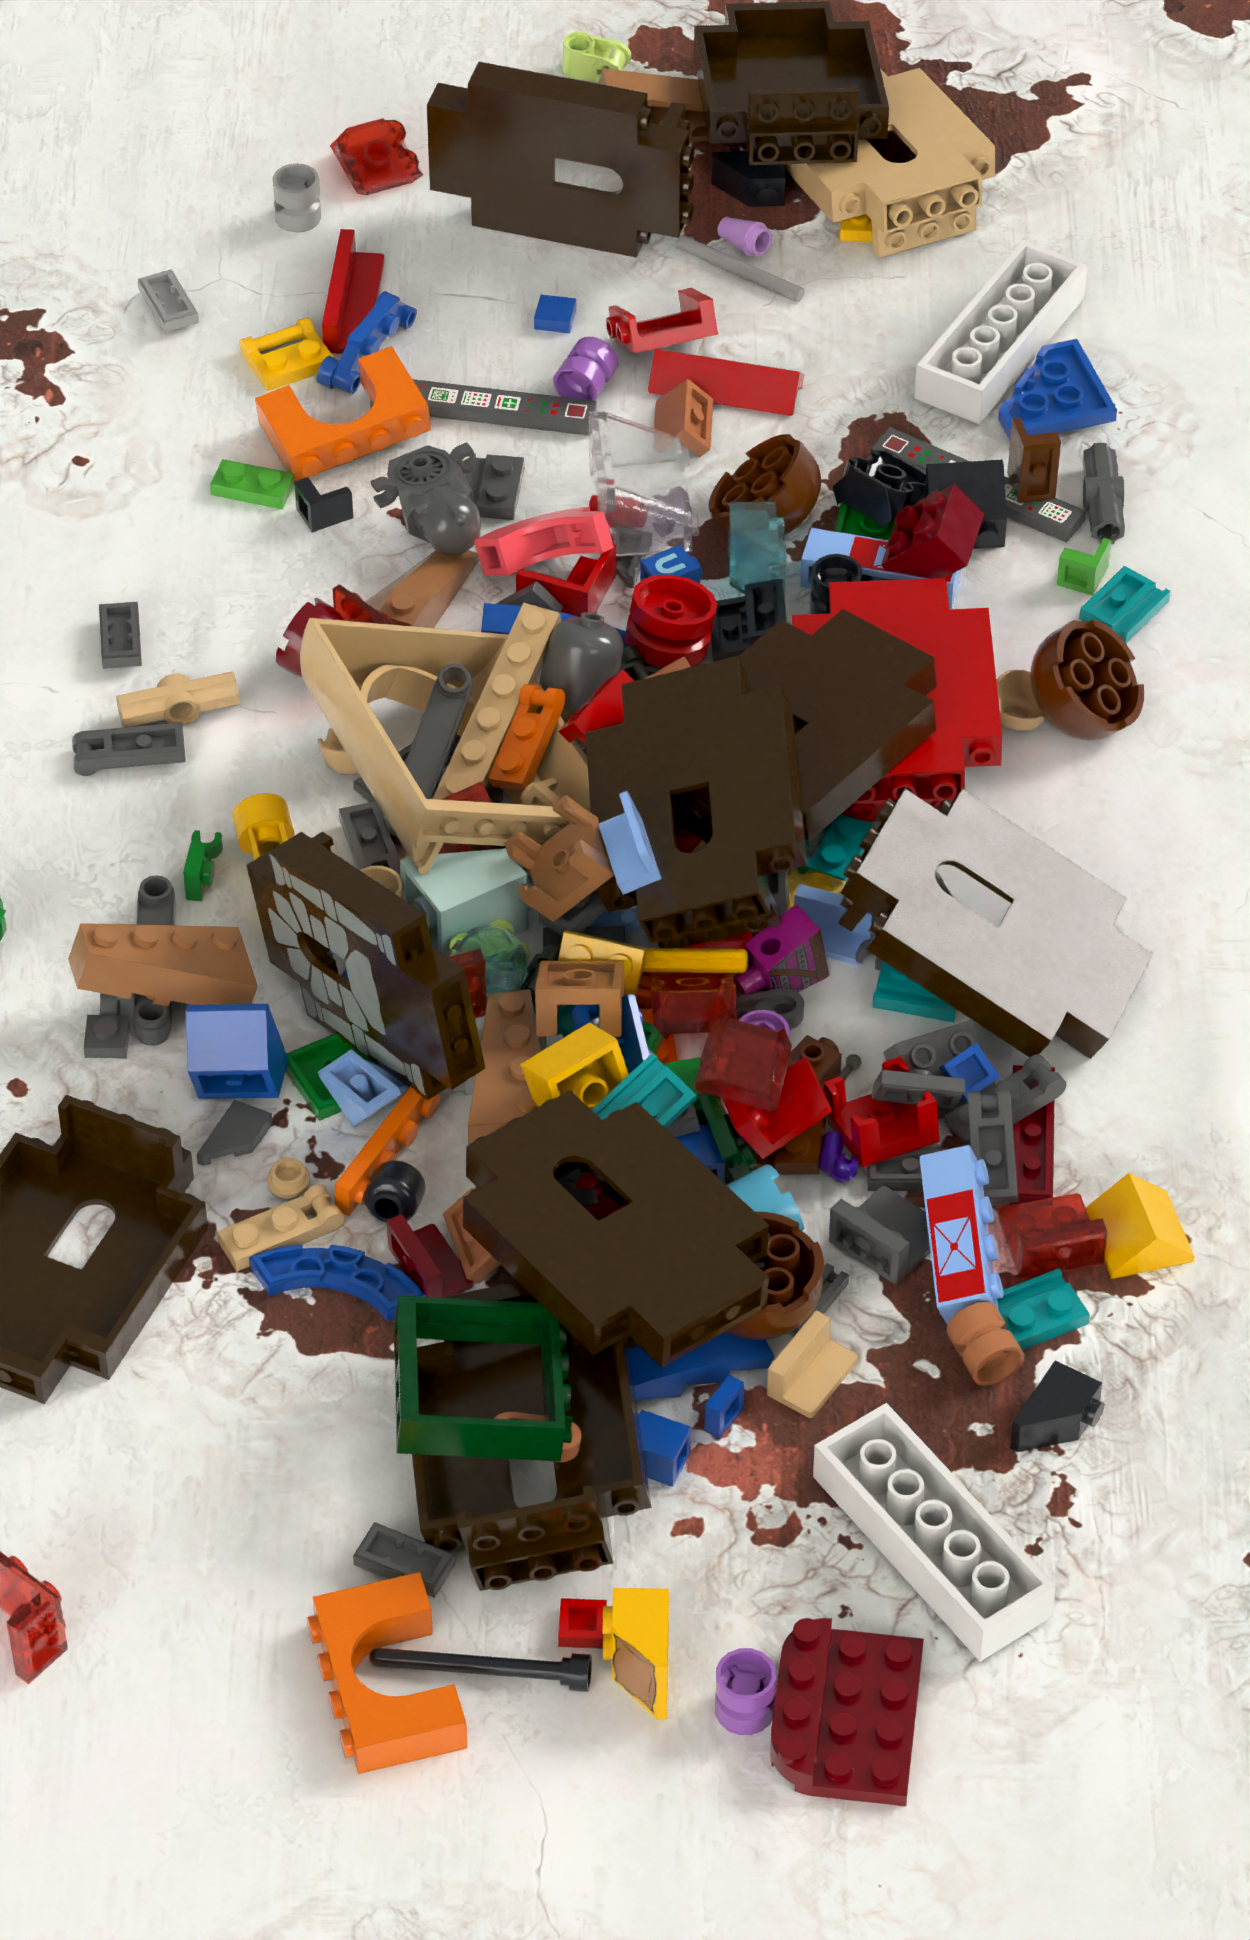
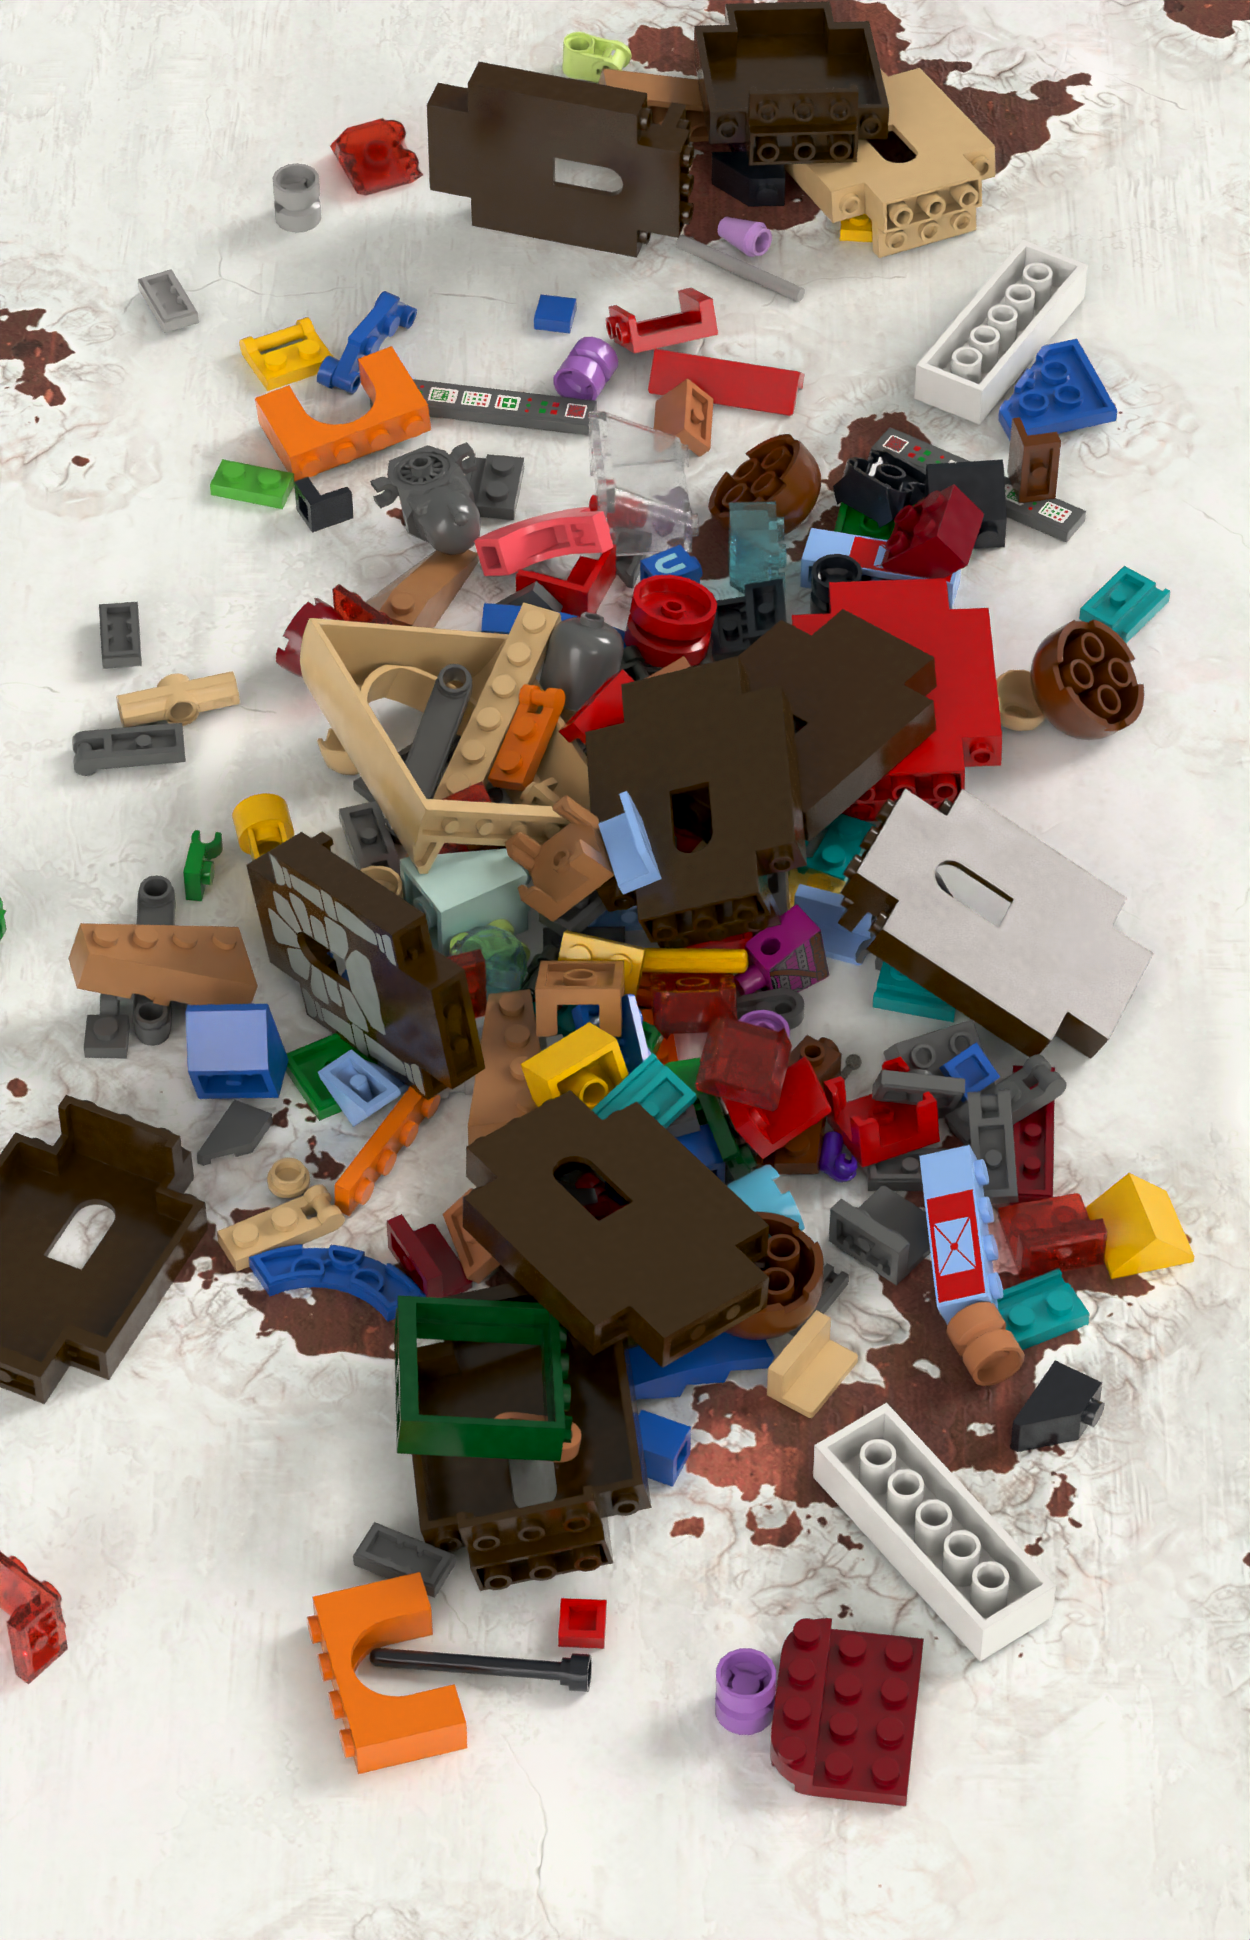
(351, 291): red panel -> none
(394, 1191): black head -> none
(639, 1644): yellow slope -> none
(724, 1406): blue tile -> none
(1083, 571): bright green panel -> none
(1103, 492): dark grey piece -> none

